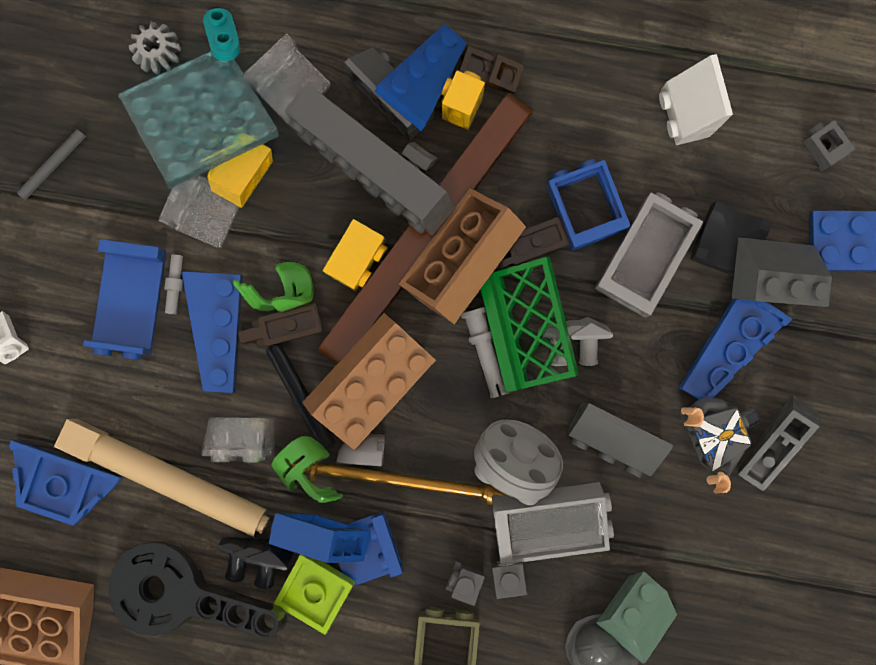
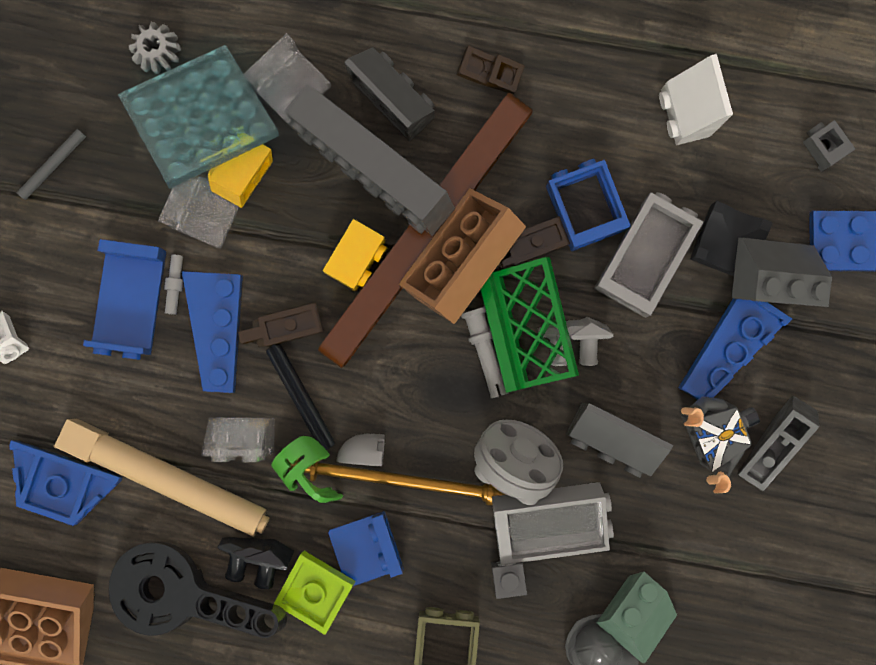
(221, 34): teal plate -> none
(292, 275): bright green helmet -> none
(319, 537): blue window -> none
(368, 381): medium nougat brick -> none
(419, 156): light grey tile -> none
(420, 78): blue wing -> none
(462, 98): yellow brick -> none
(465, 583): dark grey brick -> none

